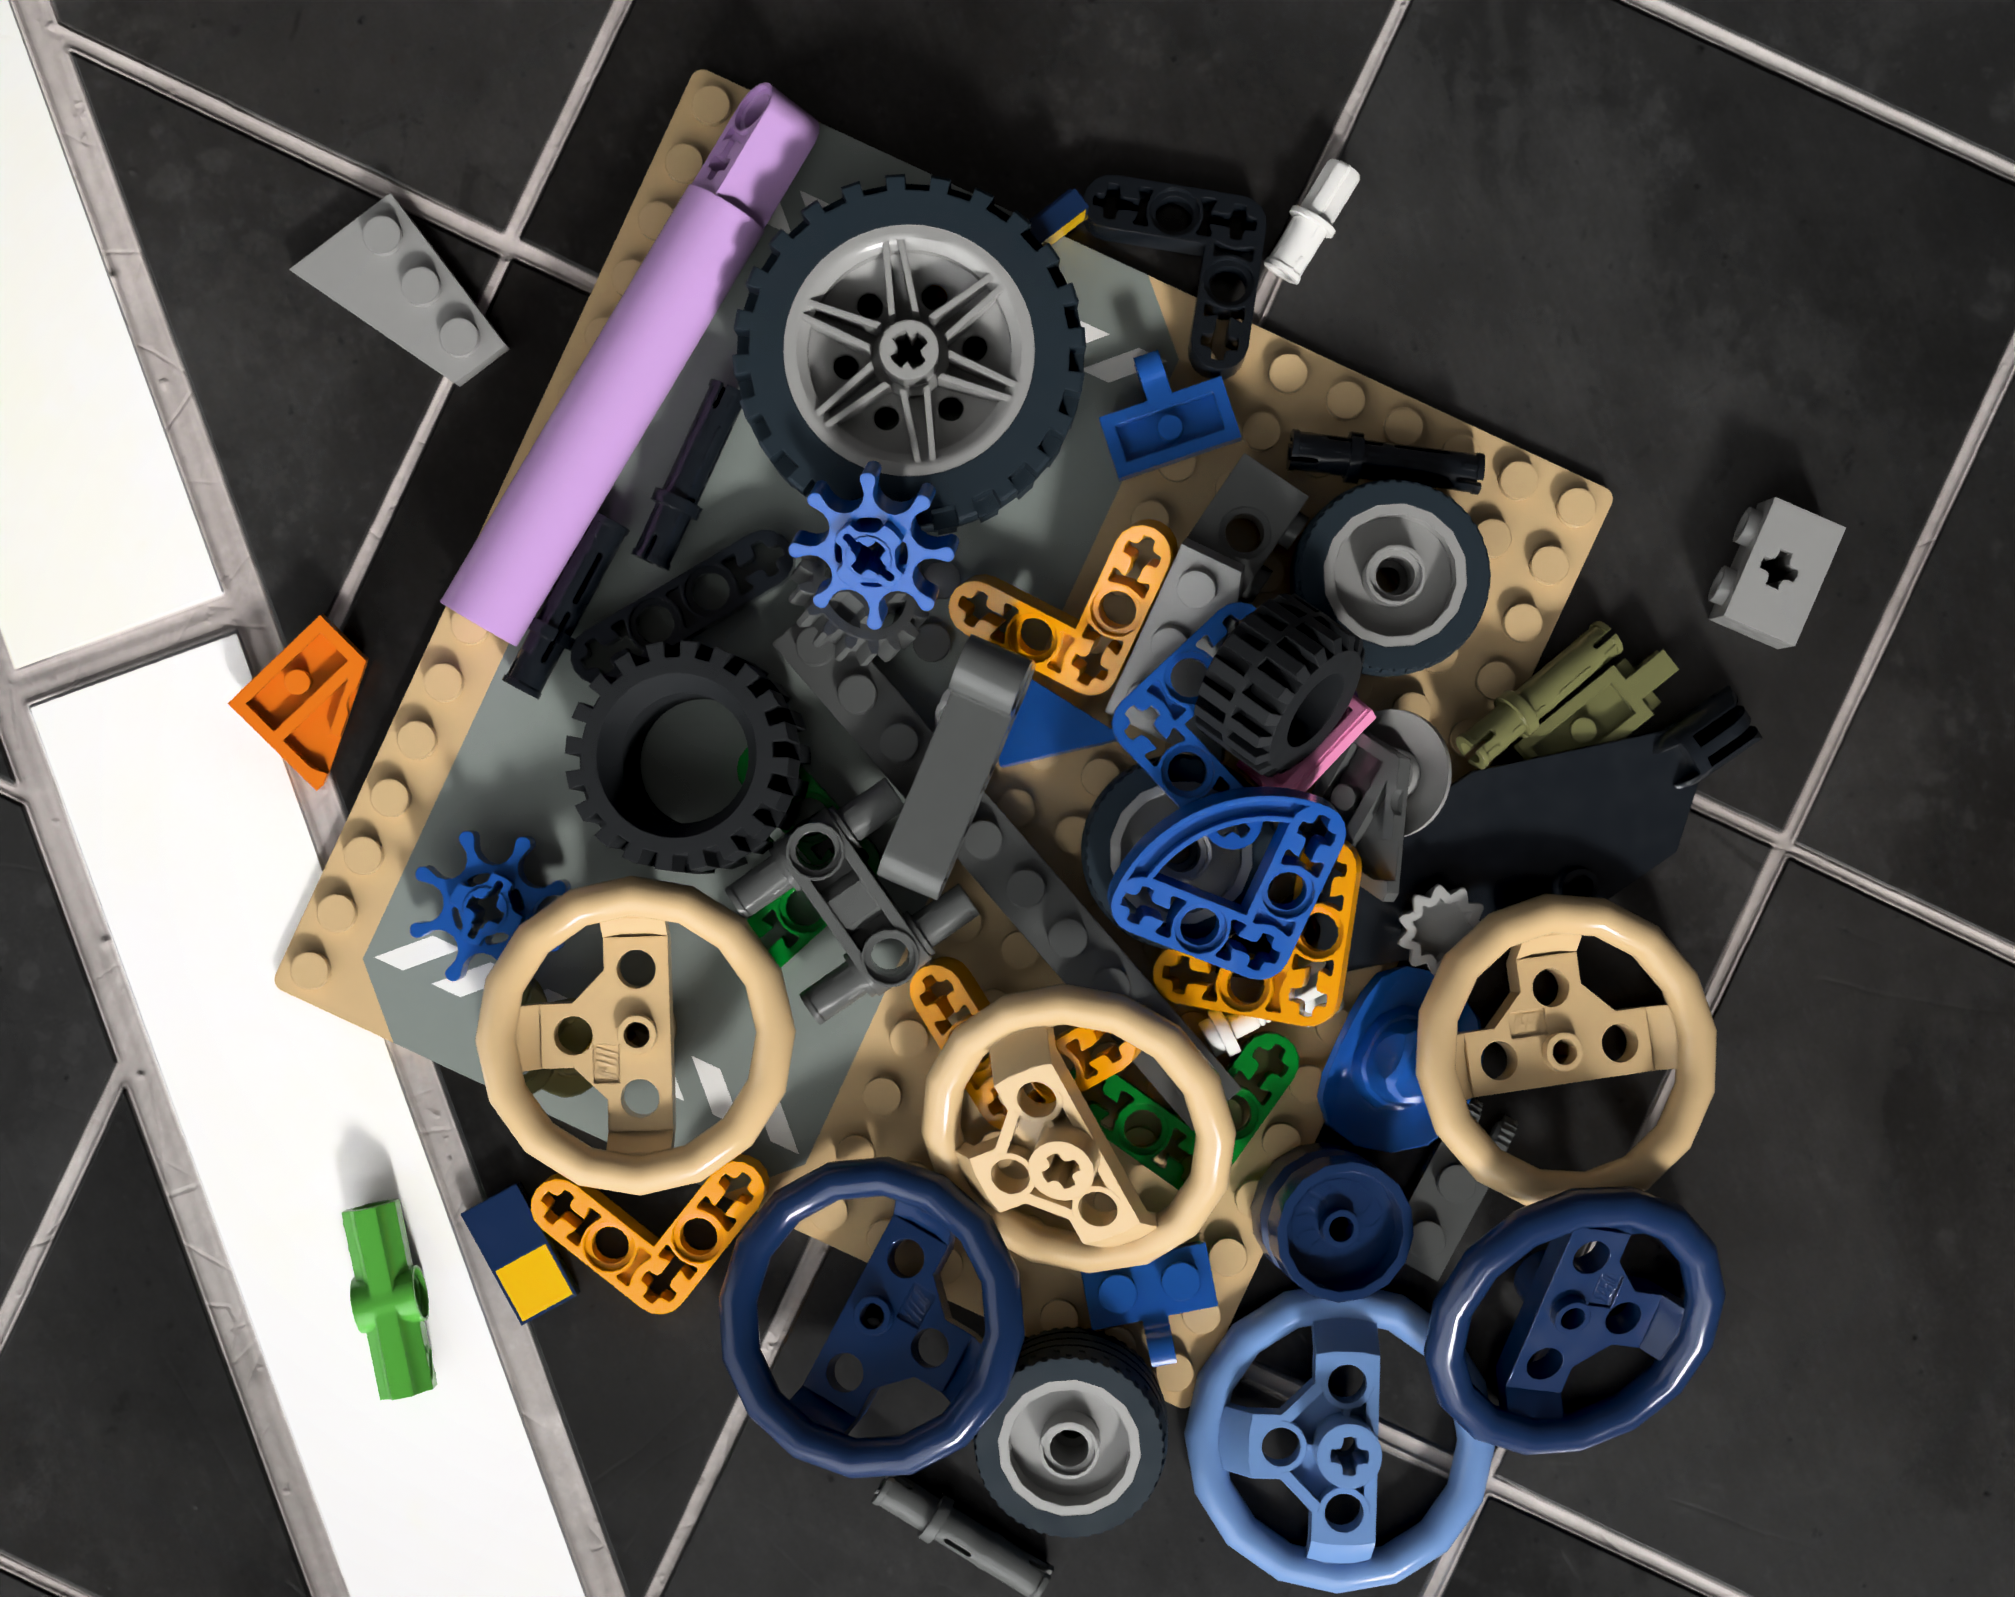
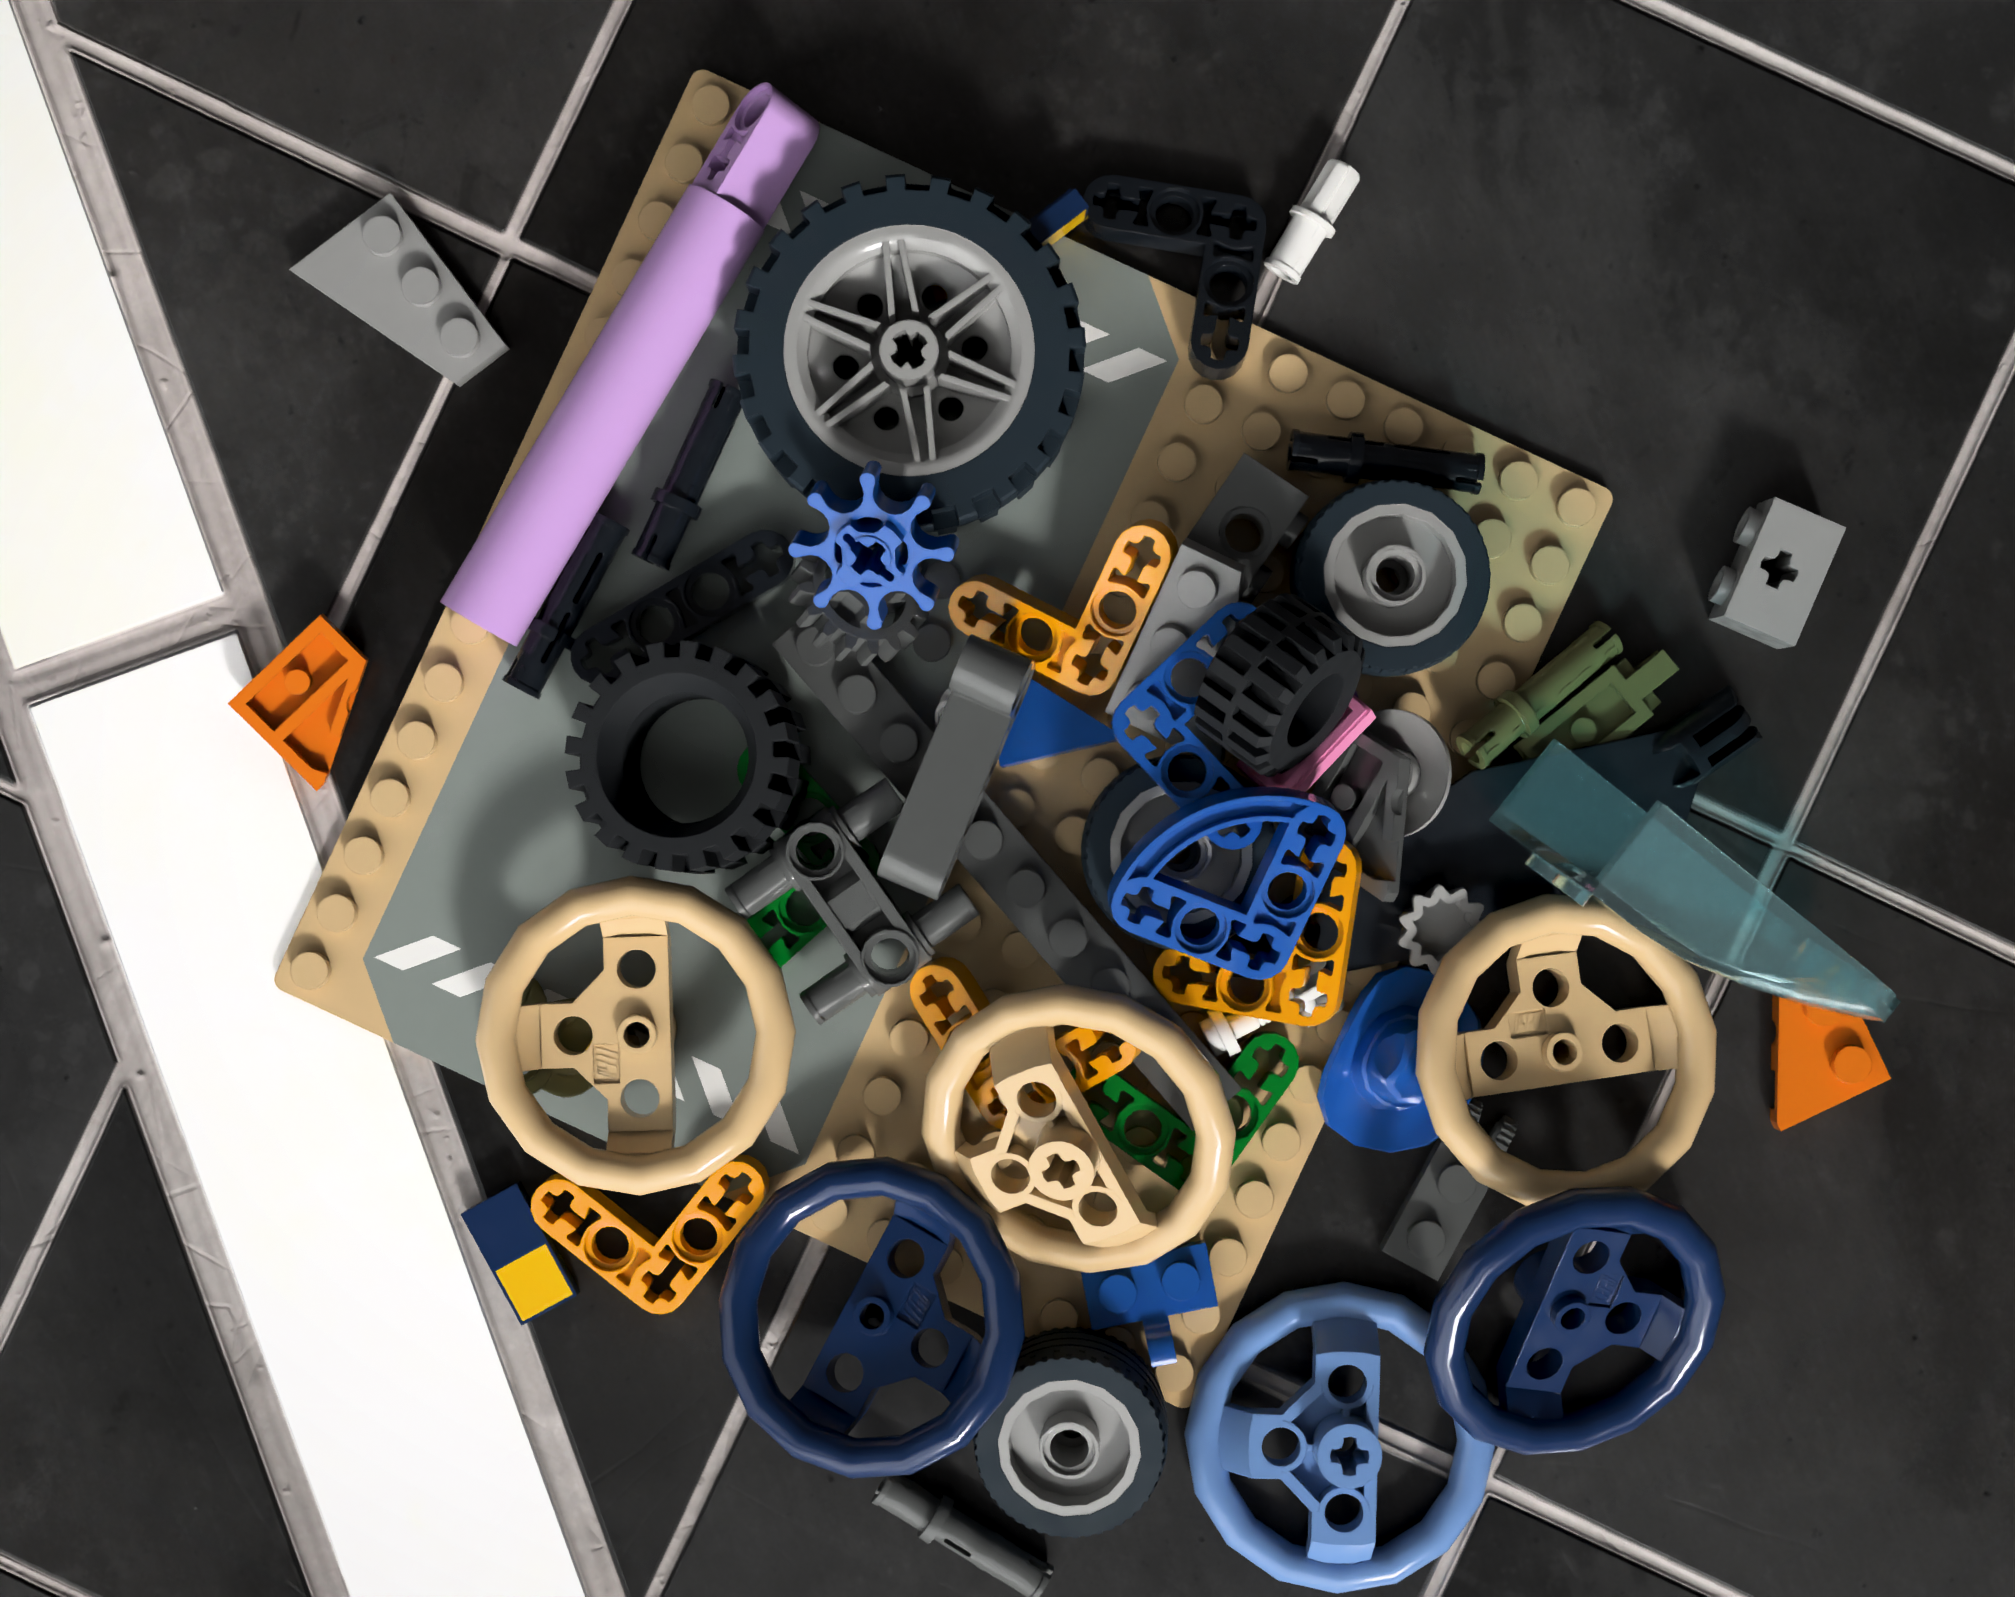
(389, 1299): bright green piece -> none
(464, 894): blue gear -> none
(1169, 423): blue plate -> none
(1332, 1221): dark blue wheel -> none
(1678, 888): none -> clear light blue windscreen
(1819, 1061): none -> orange wing

